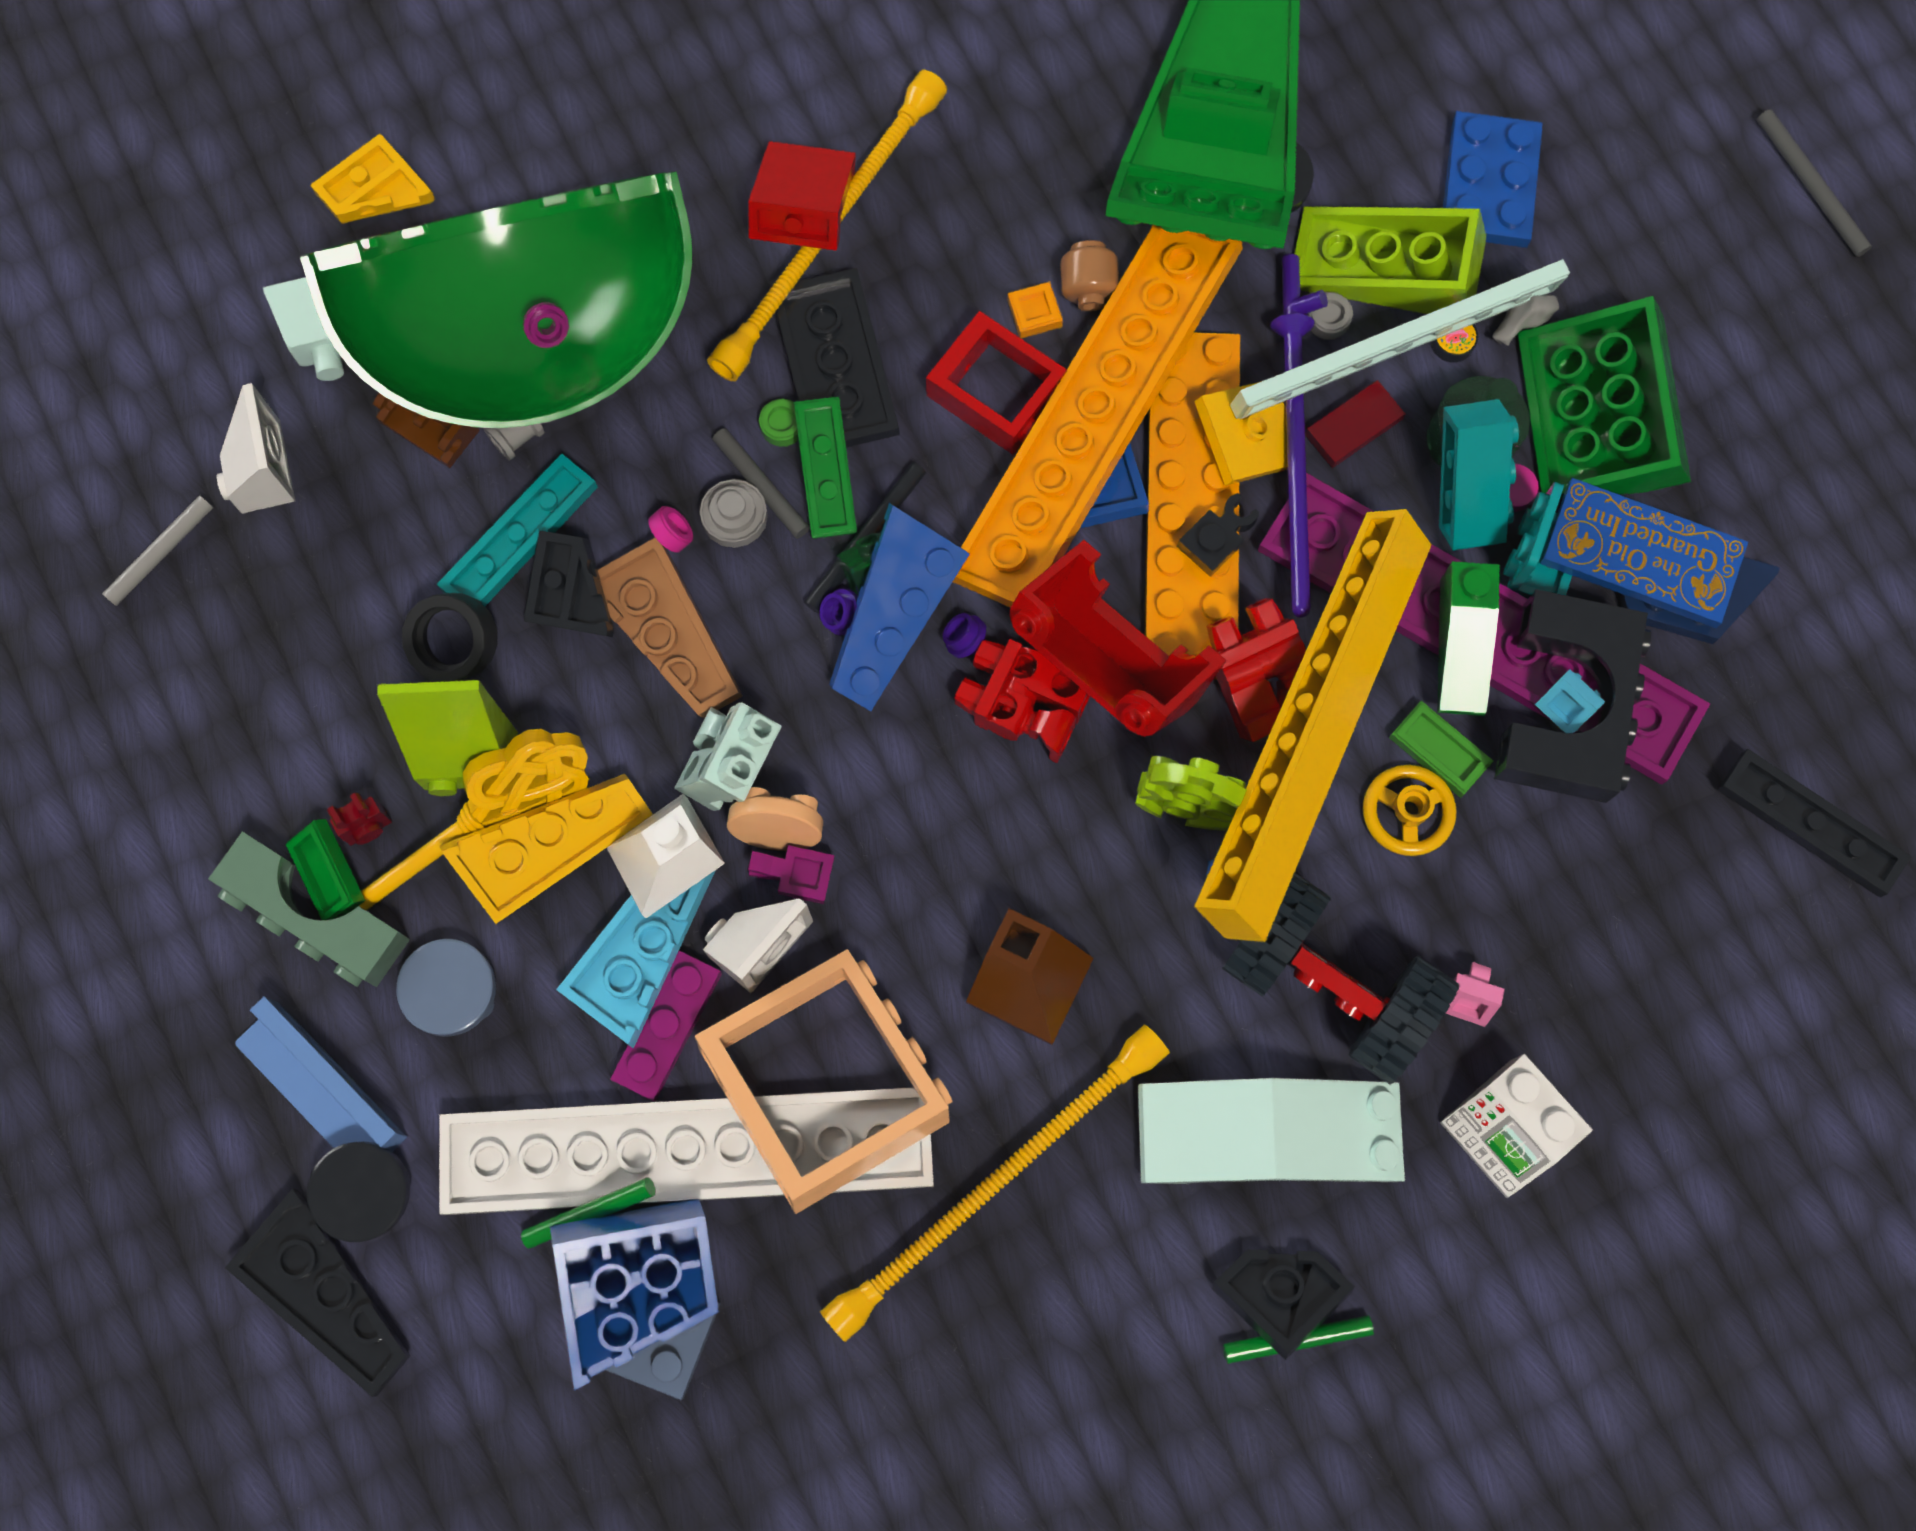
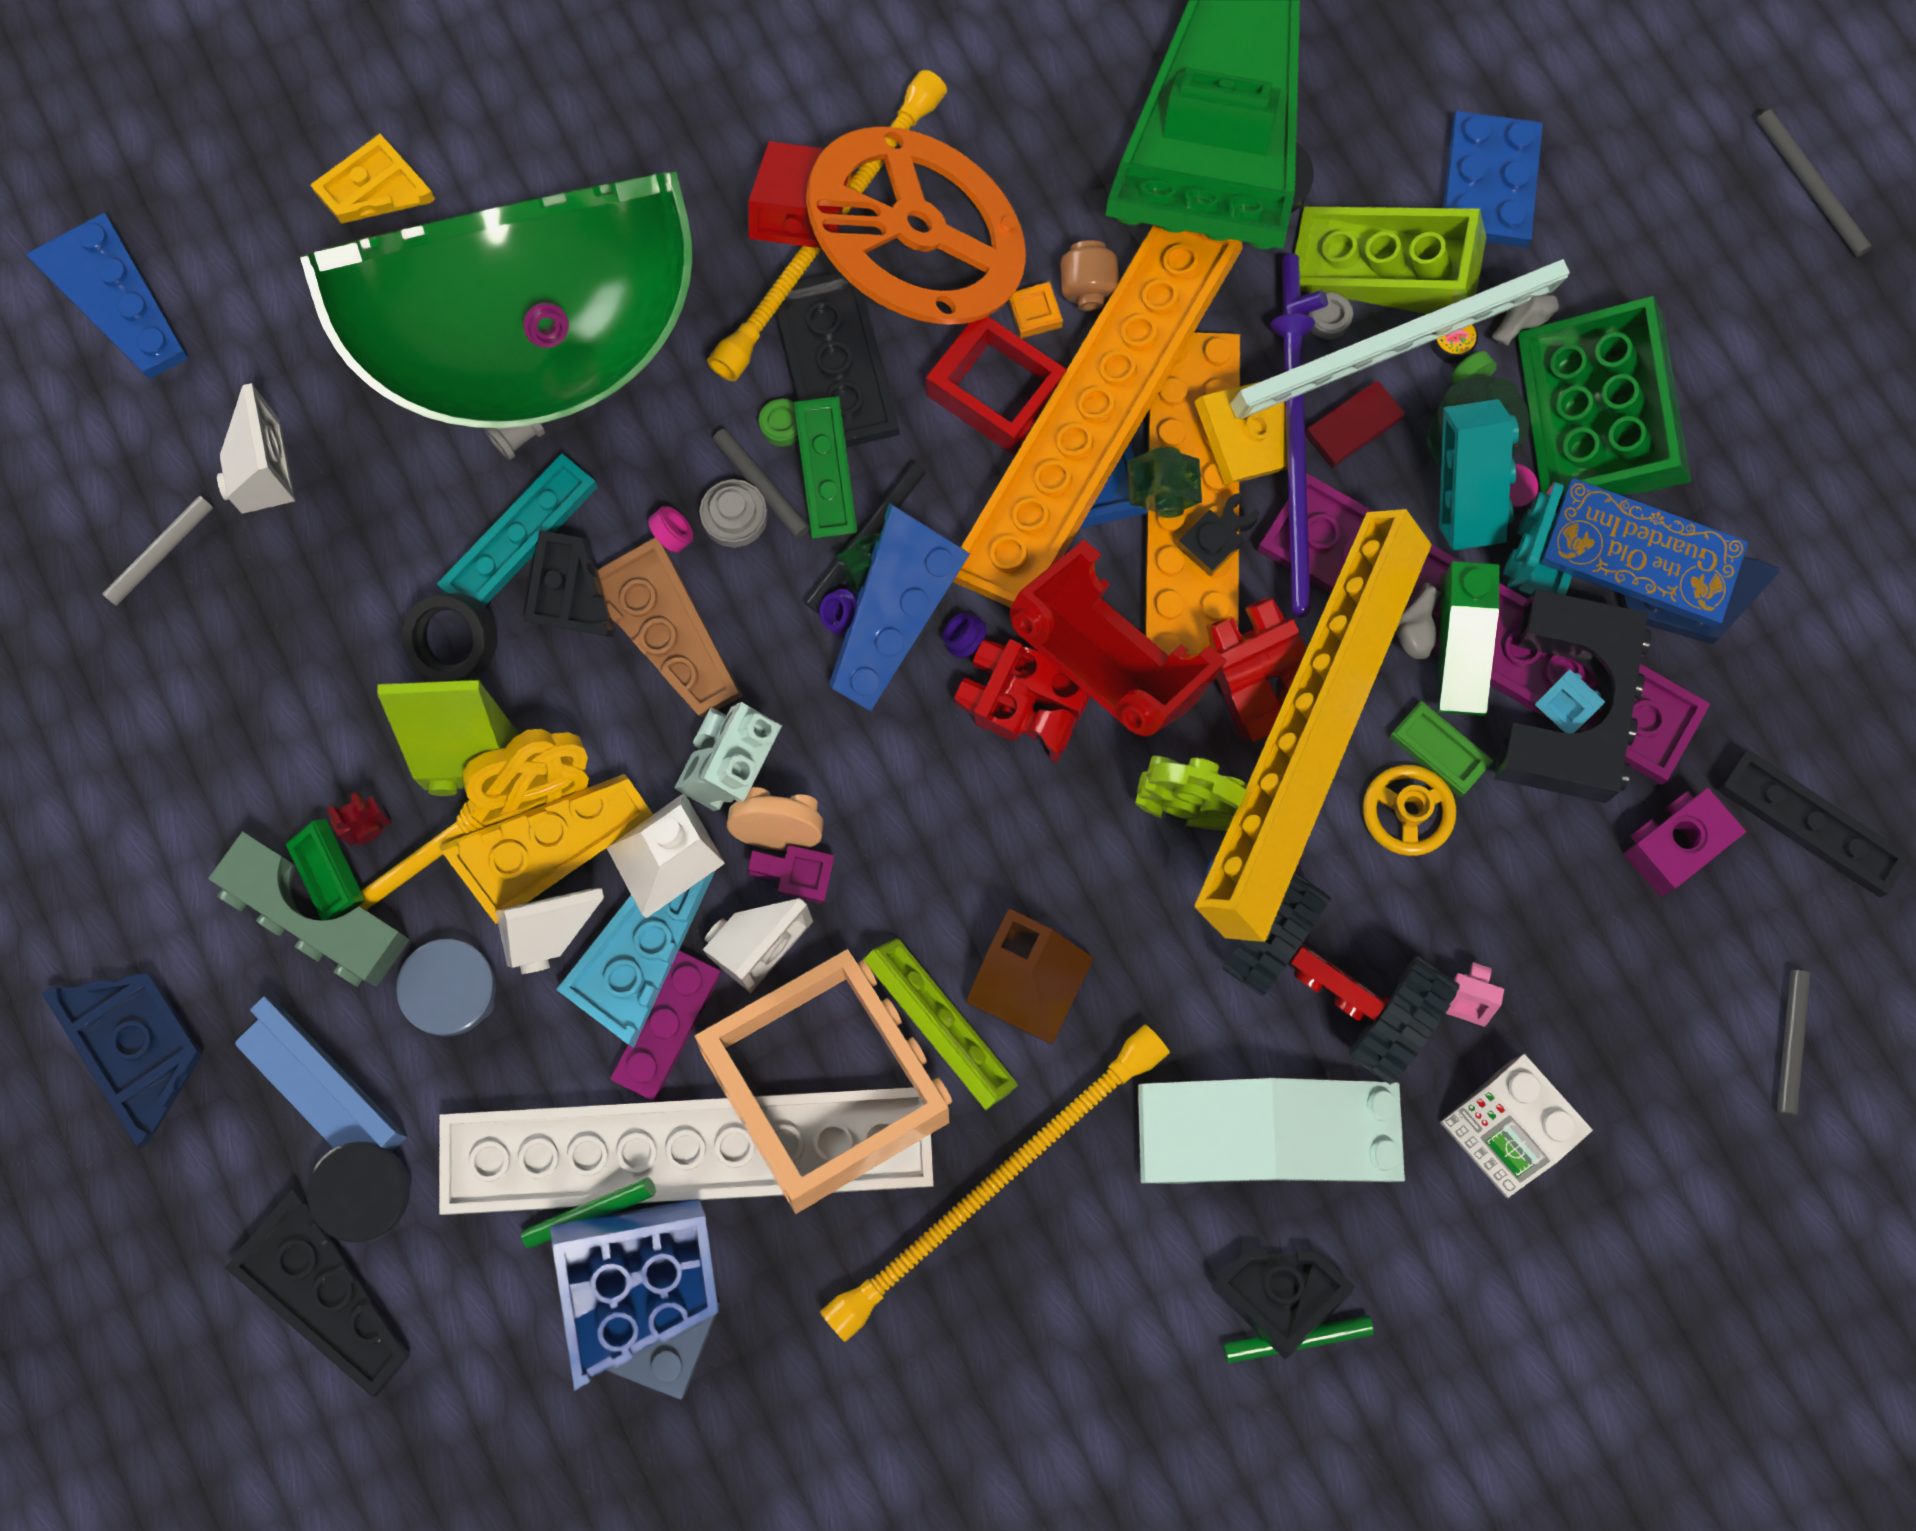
(106, 285): none -> blue wing
(130, 1046): none -> dark blue wing
(302, 328): light aqua torso -> none
(436, 438): reddish brown hinge -> none
(544, 928): none -> white slope
(847, 251): none -> orange piece
(941, 1022): none -> lime tile
(1164, 481): none -> clear green brick
(1416, 626): none -> light grey animal
(1476, 364): none -> bright green tile
(1708, 830): none -> magenta brick
(1793, 1043): none -> dark grey bar

